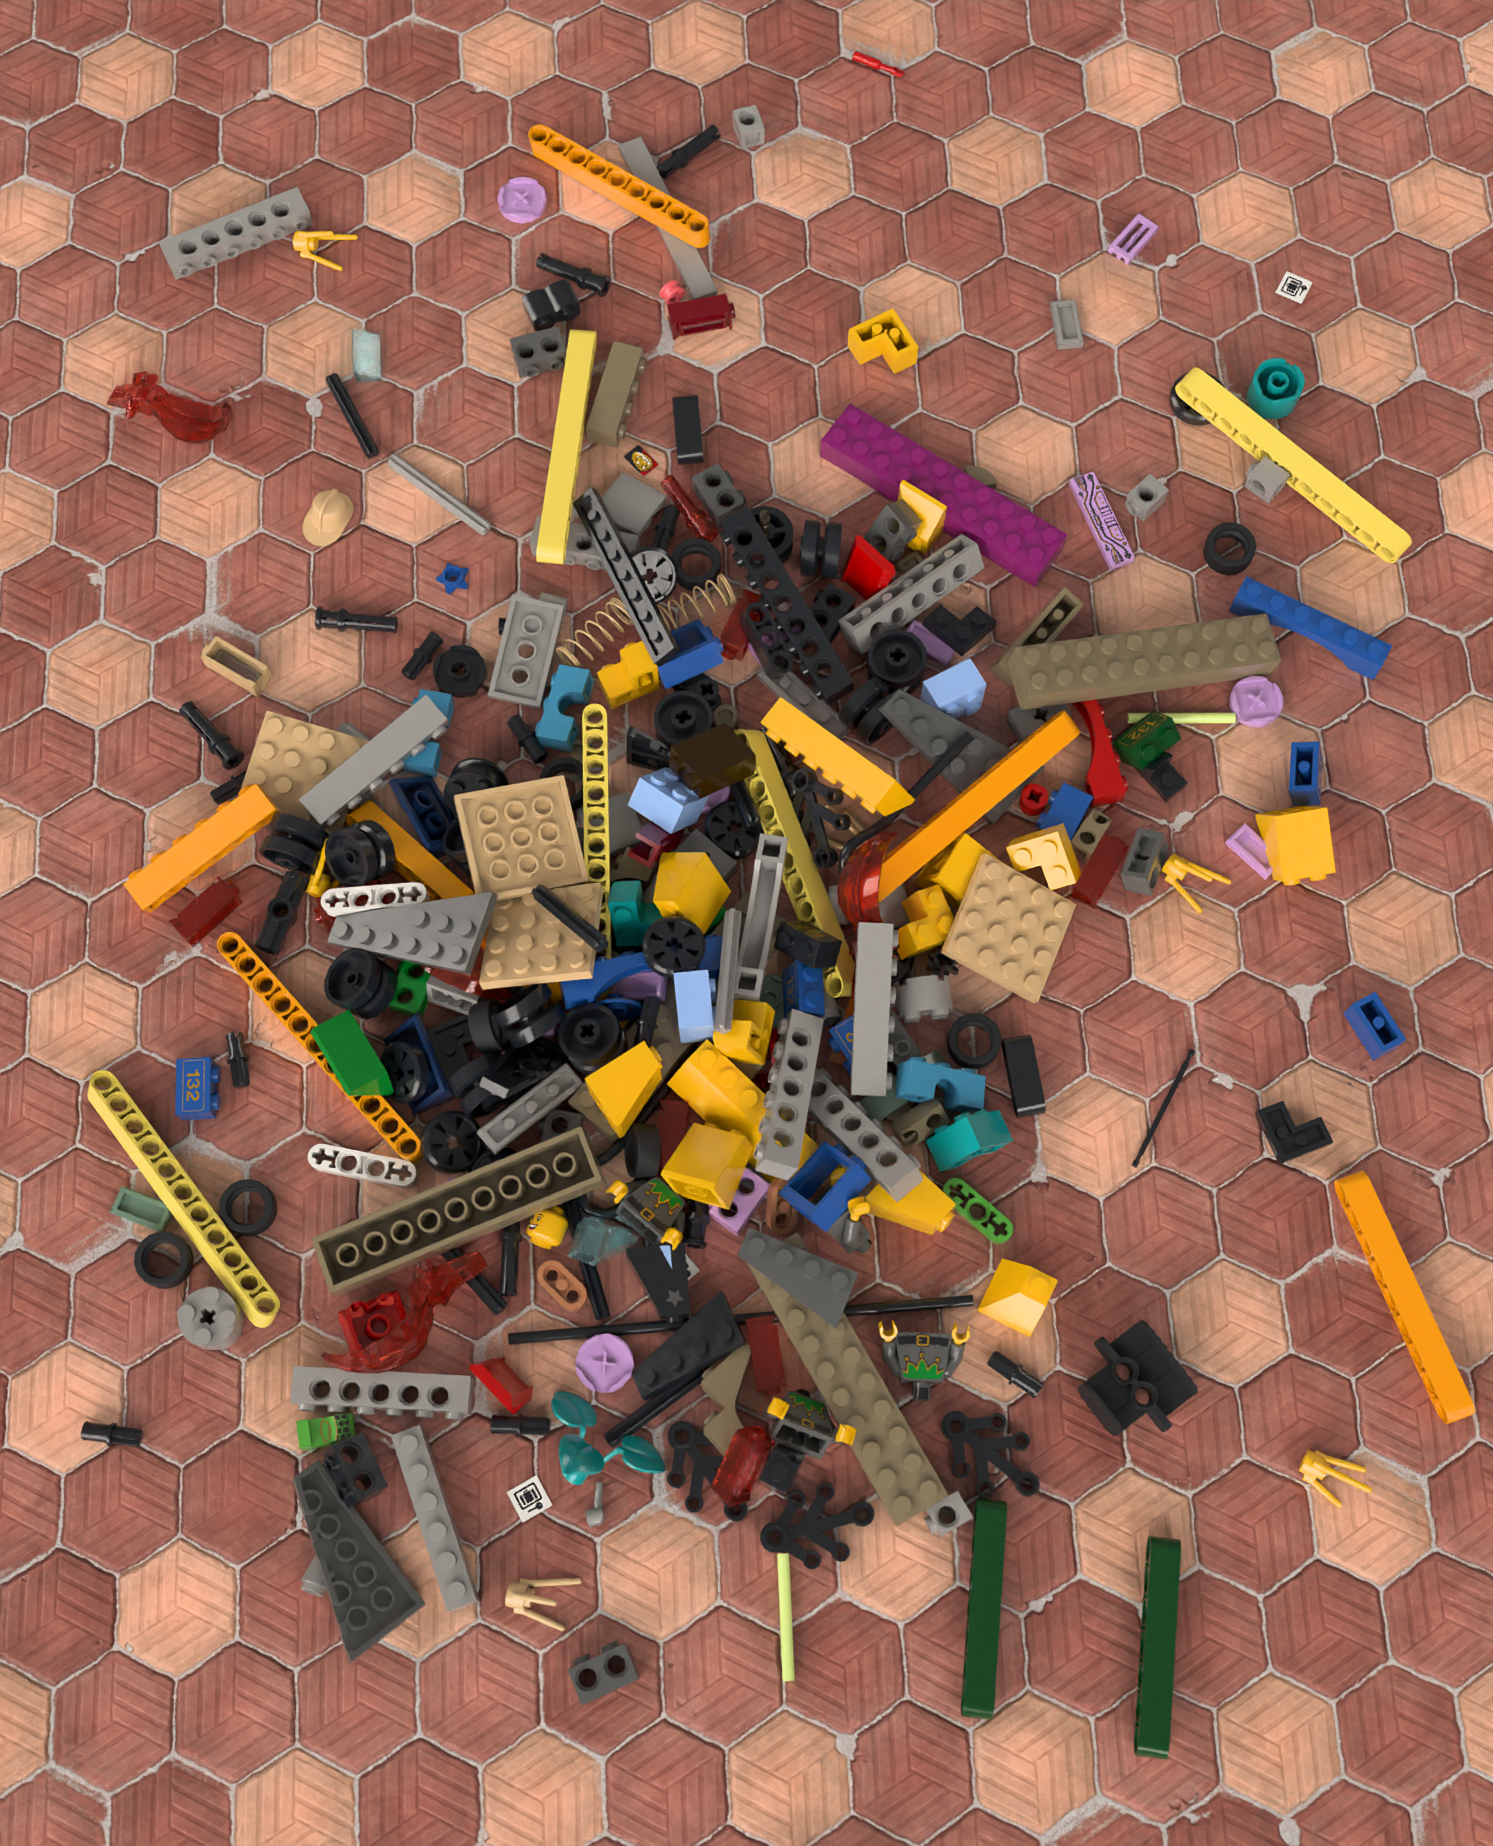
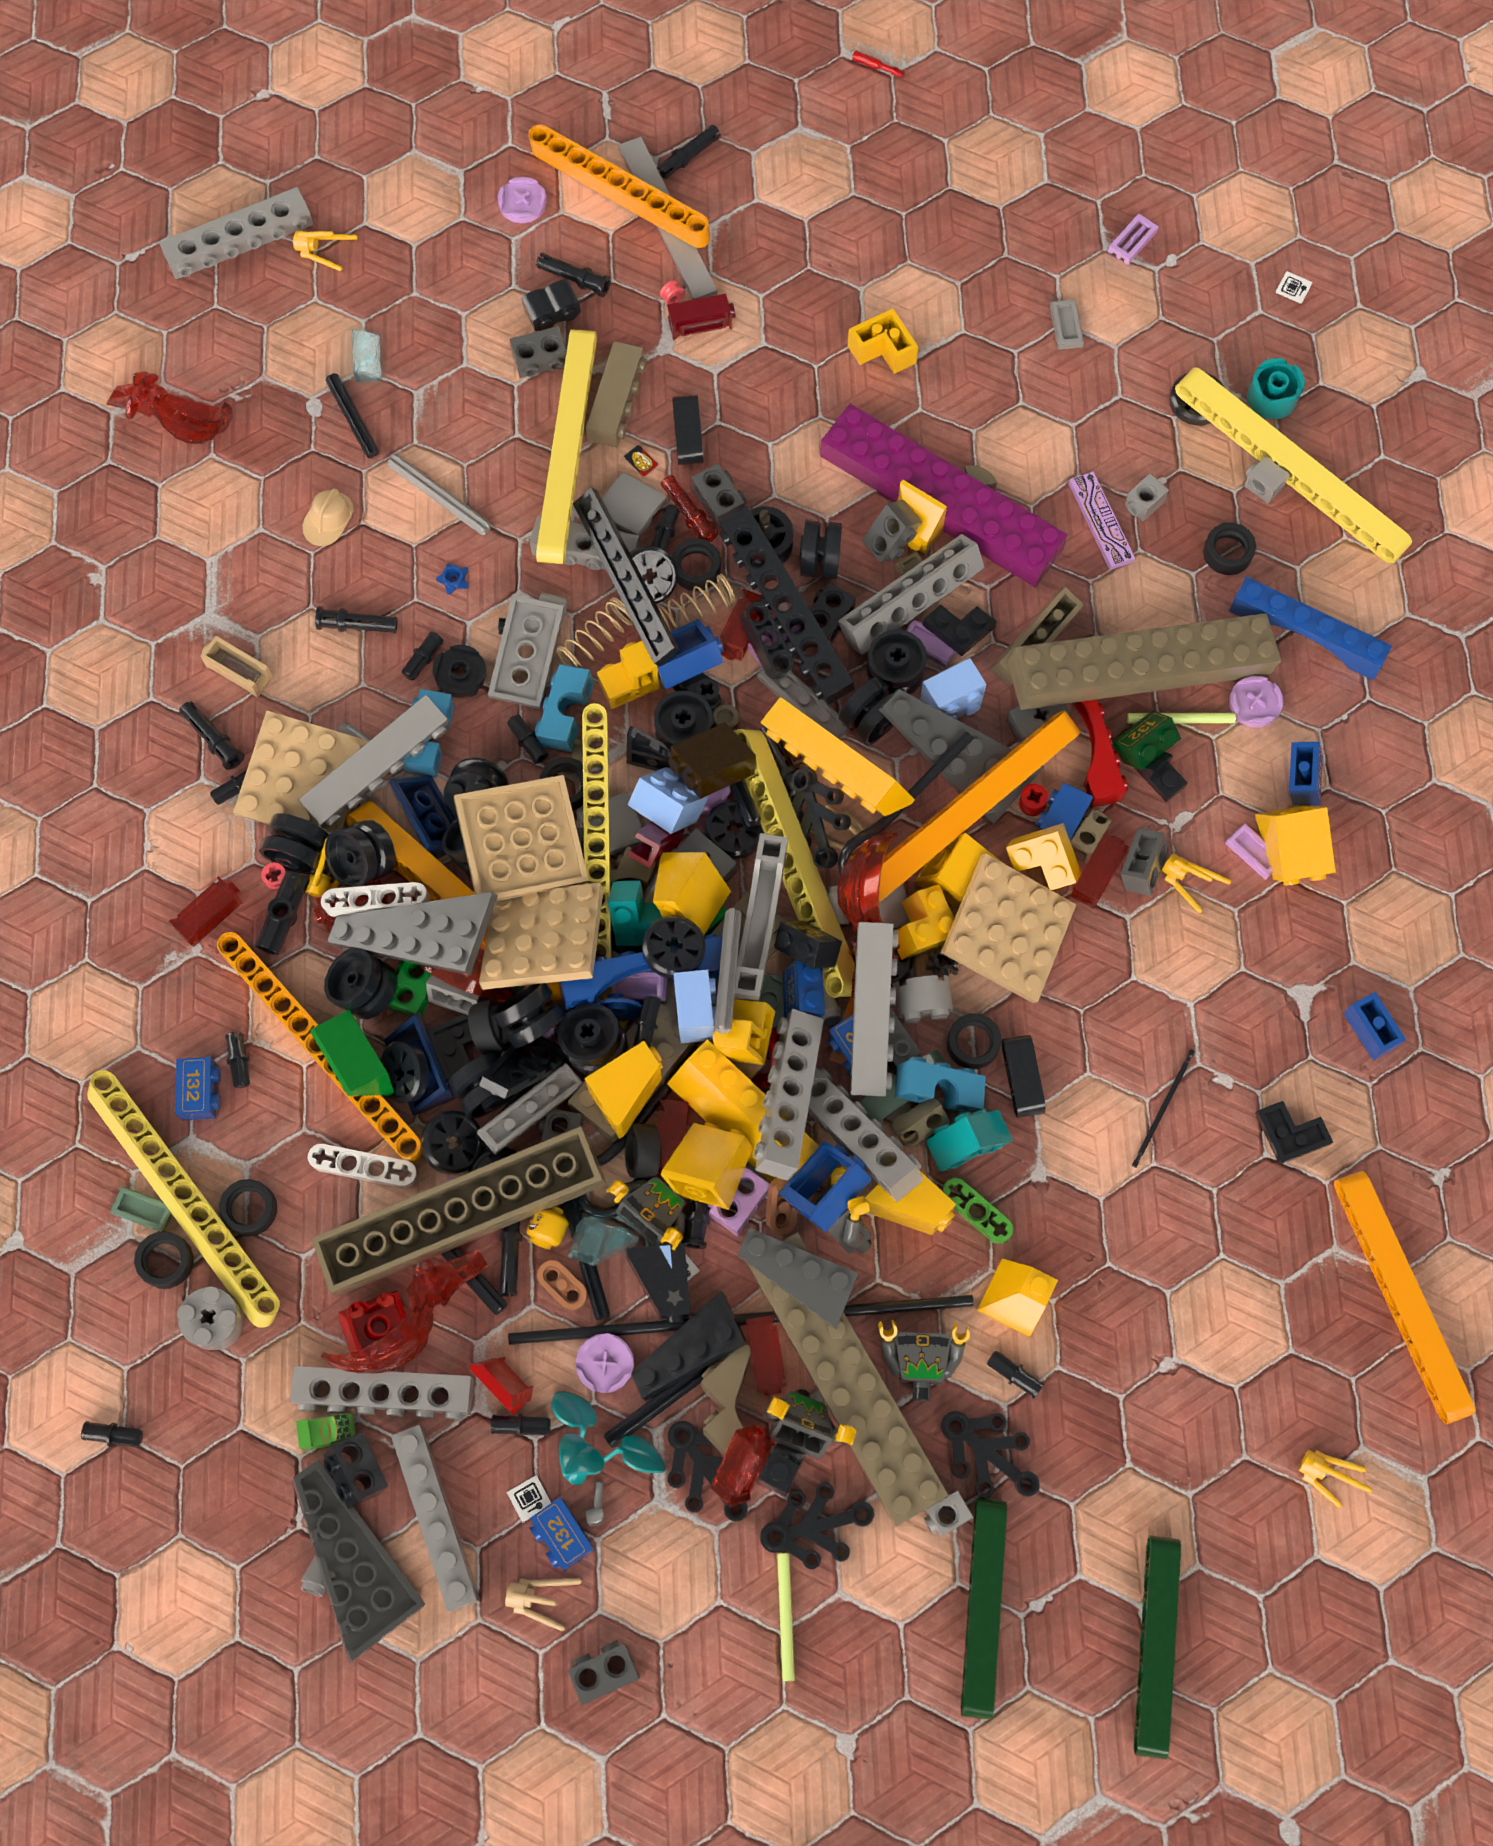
(201, 848): light orange brick -> none
(267, 873): none -> coral bush
(561, 1534): none -> blue brick
(570, 918): black axle -> none
(748, 127): light grey brick -> none
(867, 569): red slope -> none
(1150, 1369): black piece -> none

